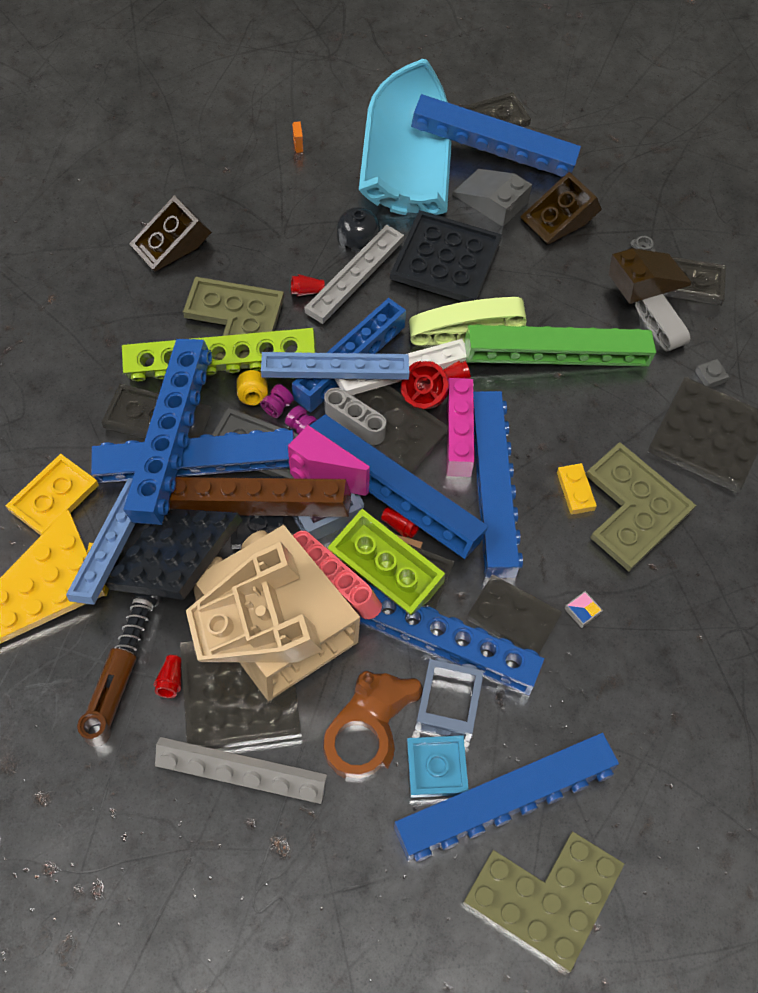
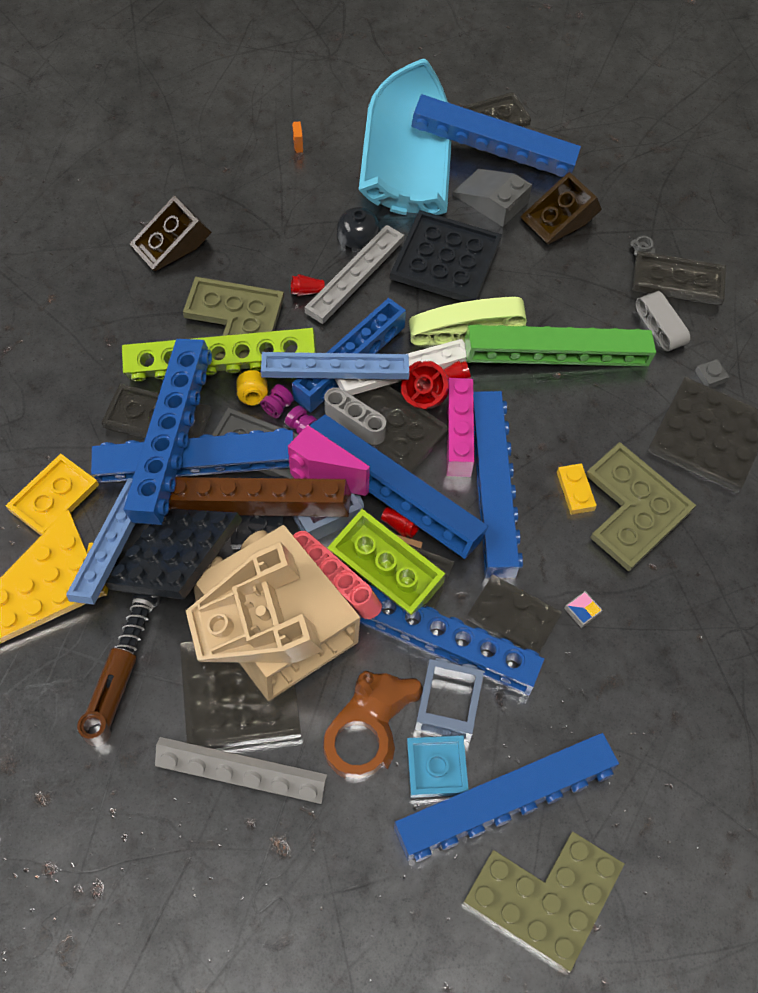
(169, 678): red cone -> none
(645, 274): dark brown slope -> none

